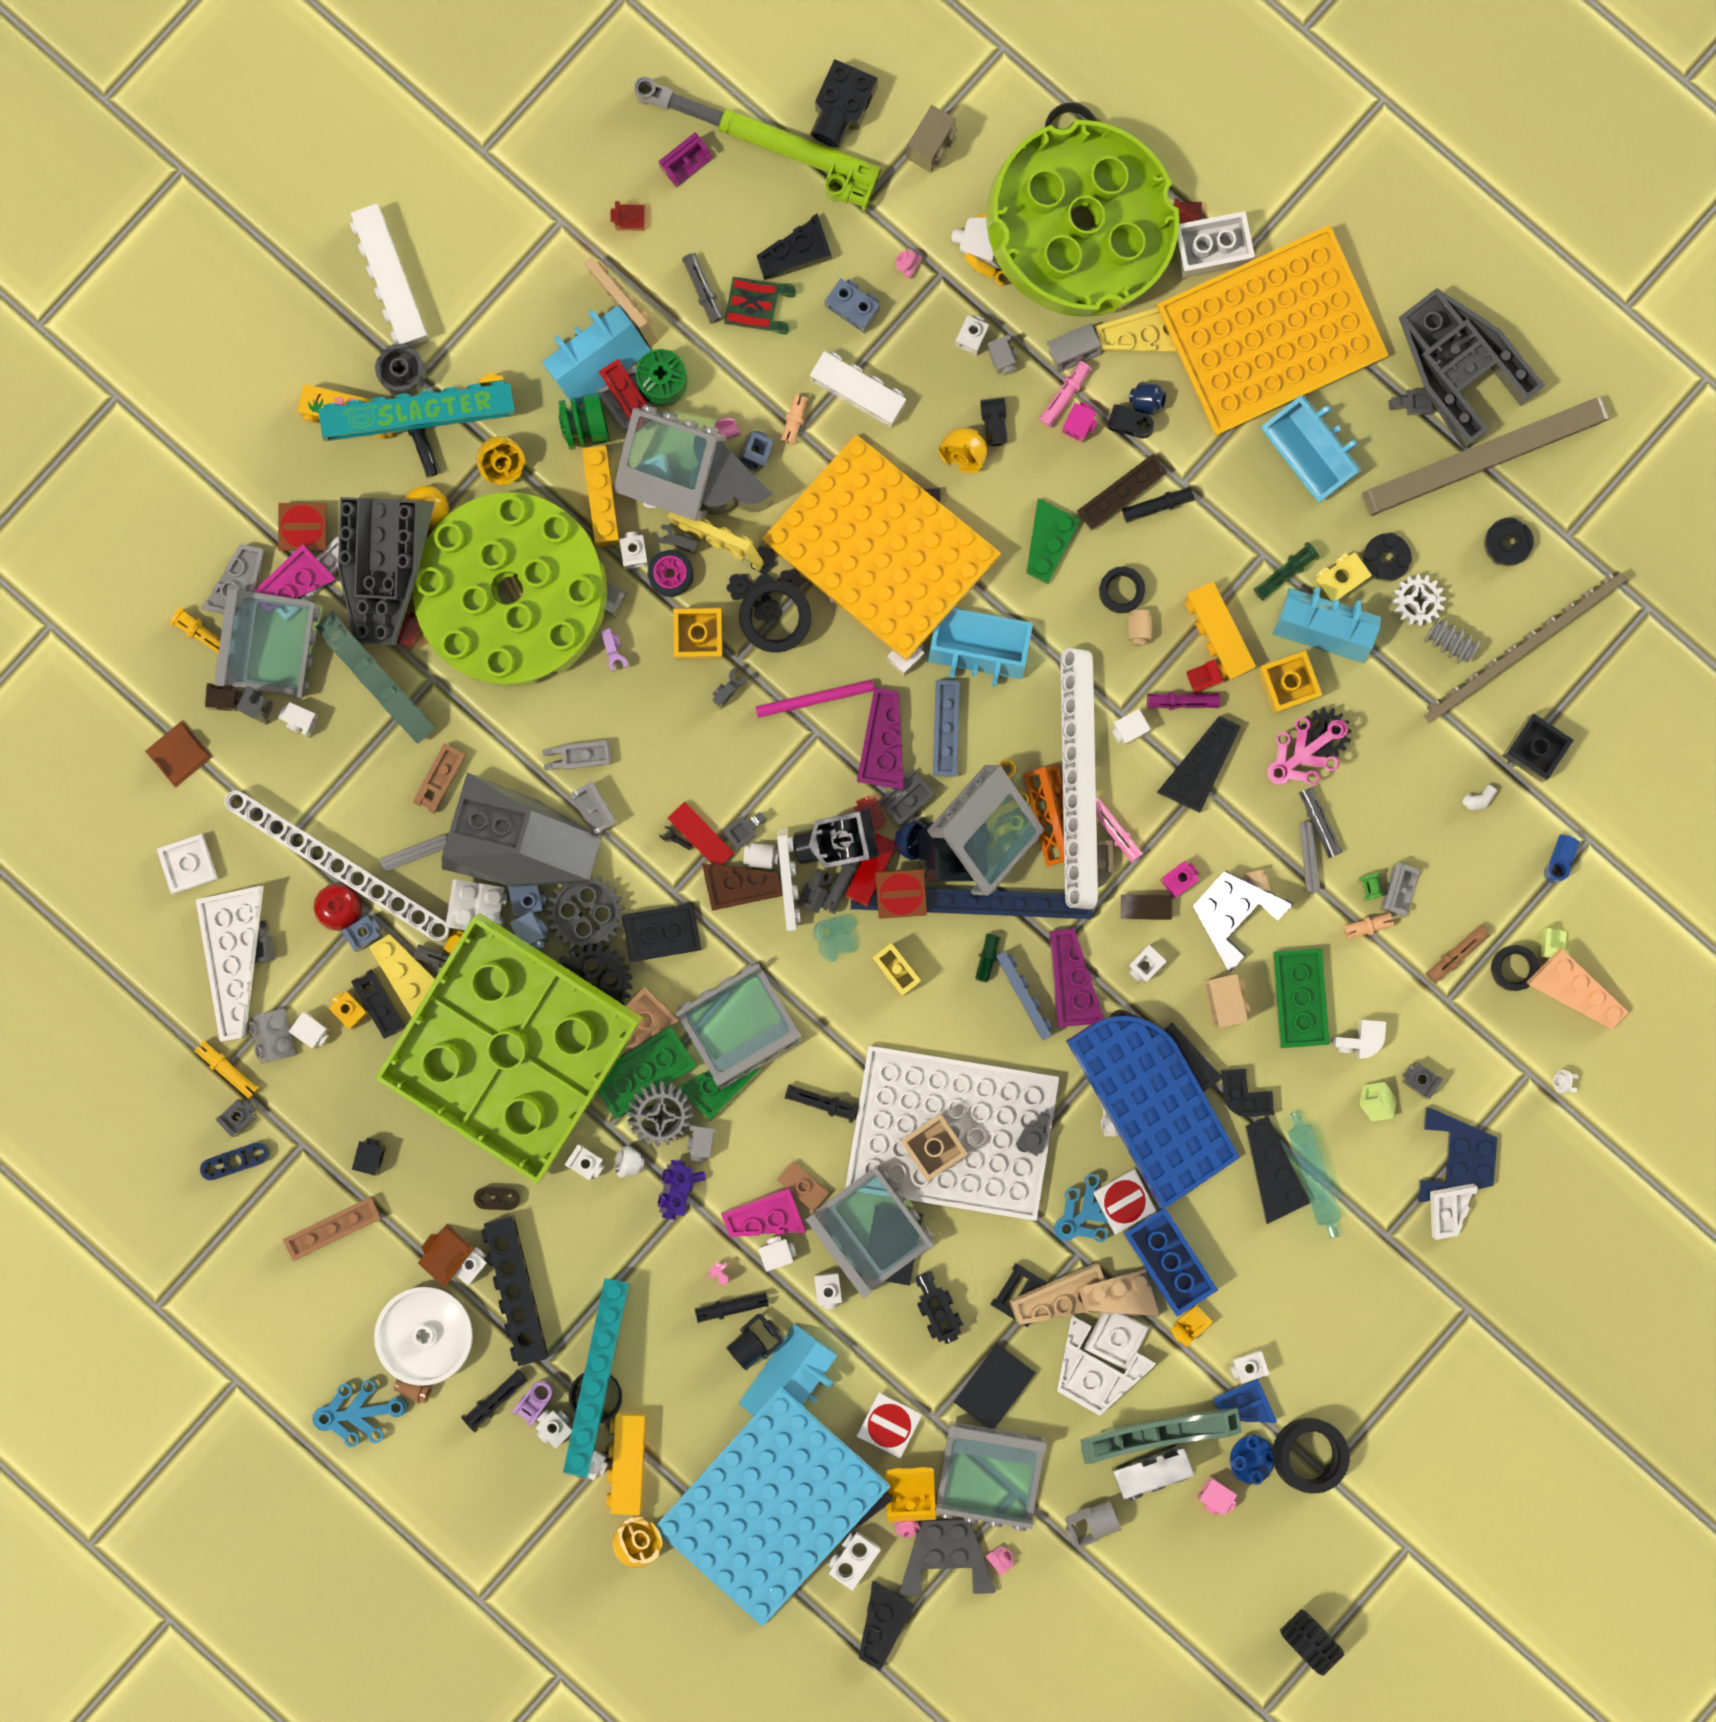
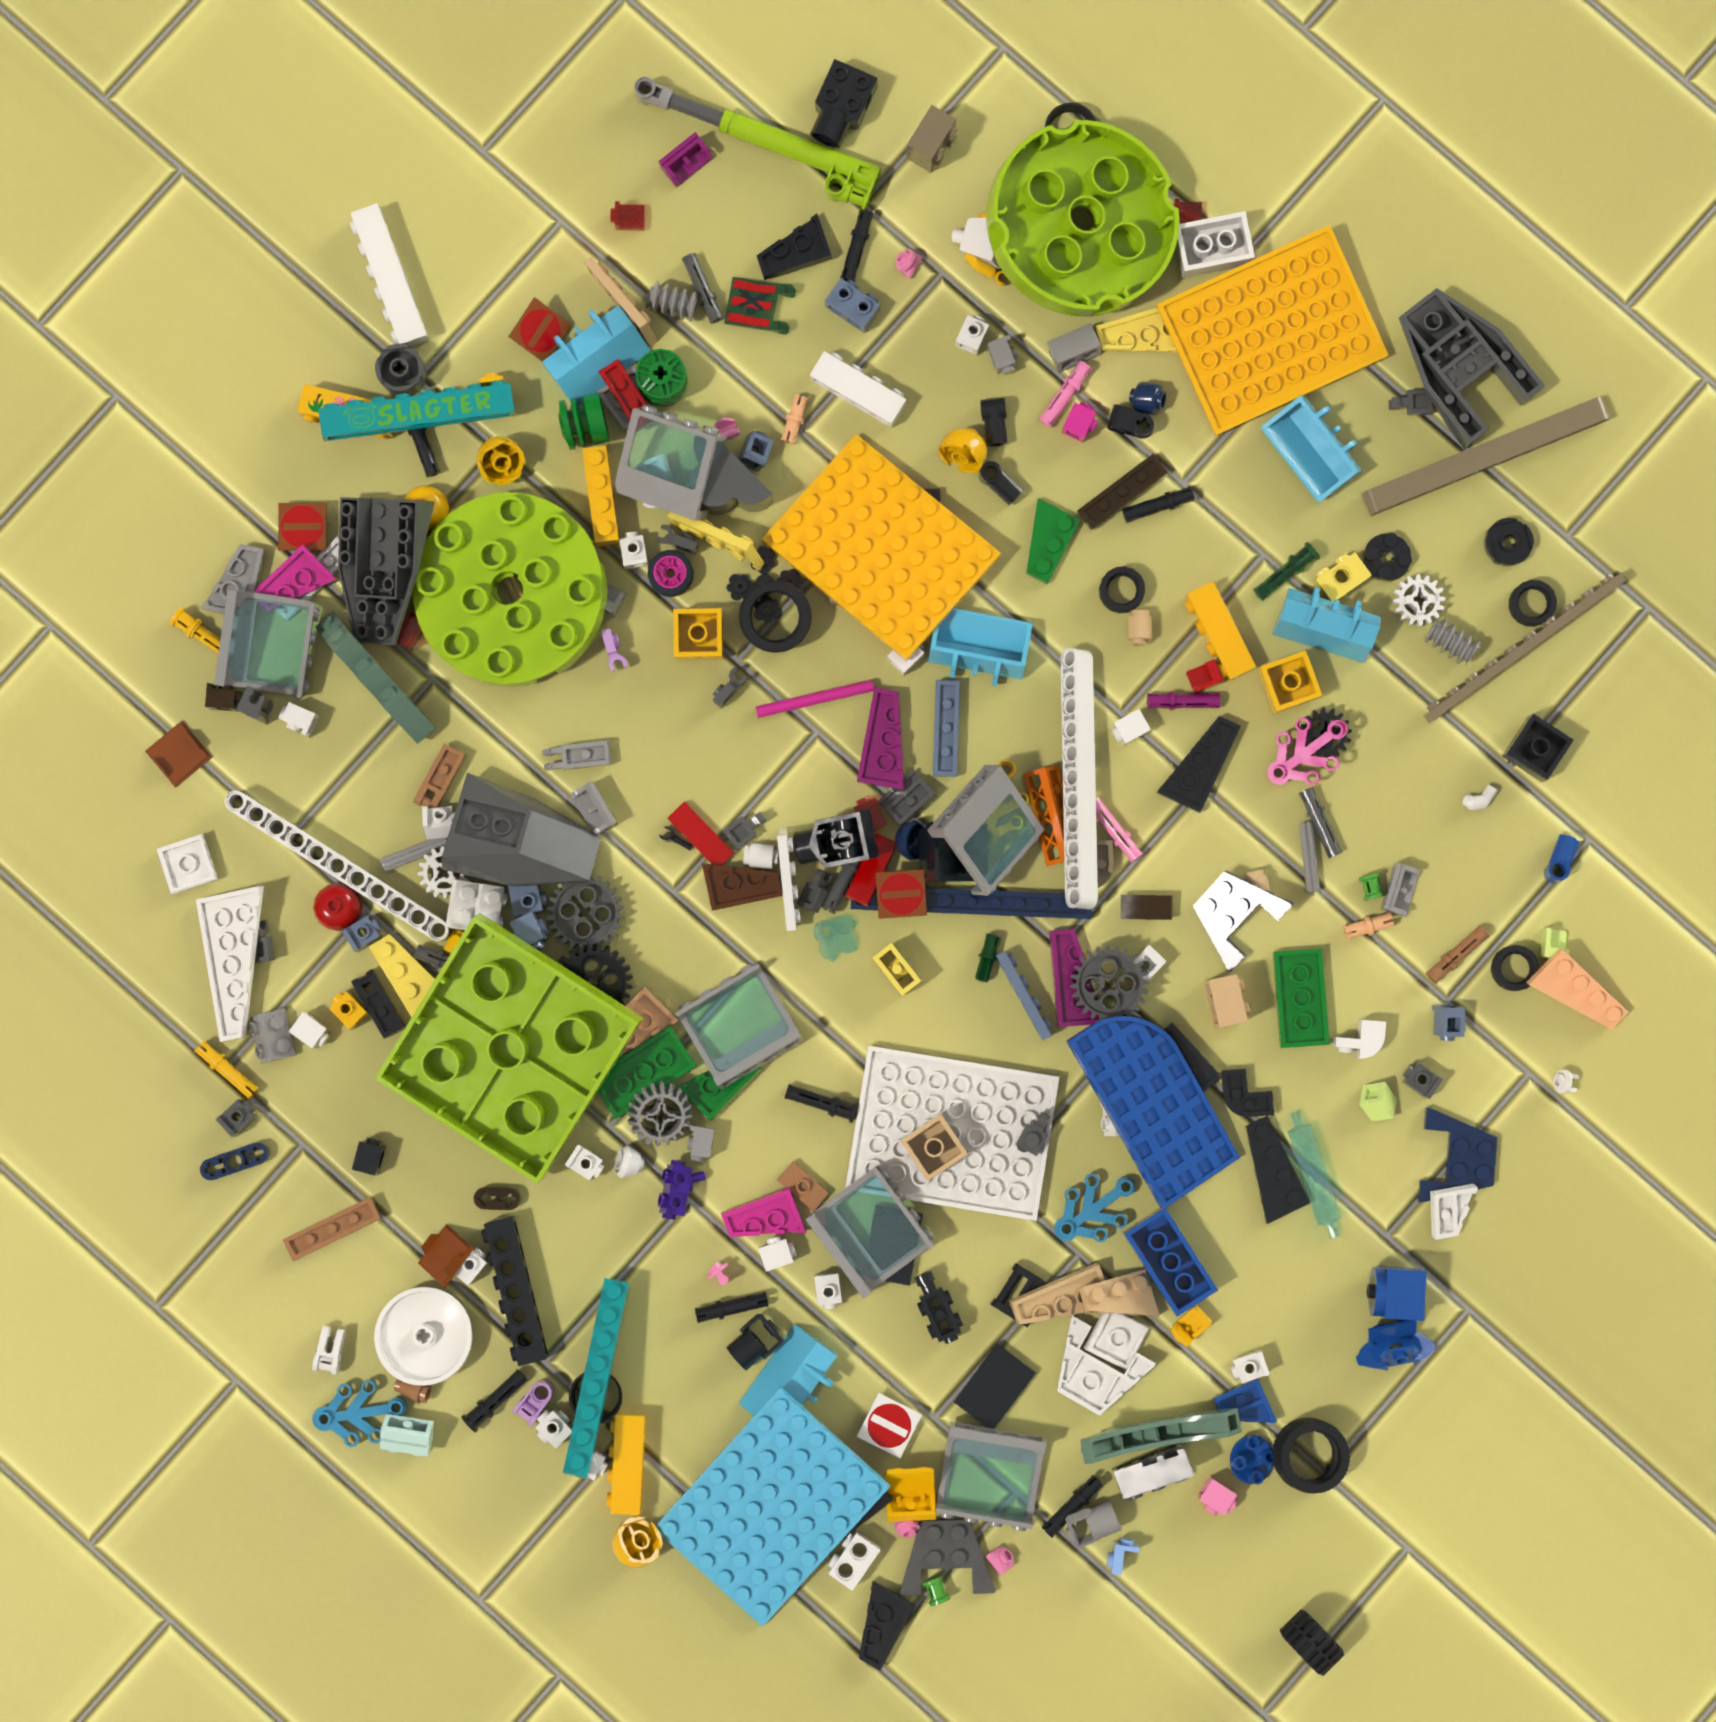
(323, 1355): none -> white piece
(406, 1435): none -> light aqua brick
(436, 881): none -> white gear
(437, 821): none -> white brick
(538, 328): none -> piece
(661, 932): black tile -> none
(672, 301): none -> light grey piece
(859, 237): none -> black pin
(936, 1590): none -> bright green bush
(1001, 484): none -> black piece
(1074, 1504): none -> black pin
(1093, 969): none -> dark grey gear
(1116, 1557): none -> light blue bracket
(1124, 1201): piece -> none
(1180, 878): dark pink brick -> none
(1381, 1337): none -> blue piece
(1397, 1293): none -> blue piece
(1449, 1021): none -> sand blue brick
(1550, 597): none -> black tyre

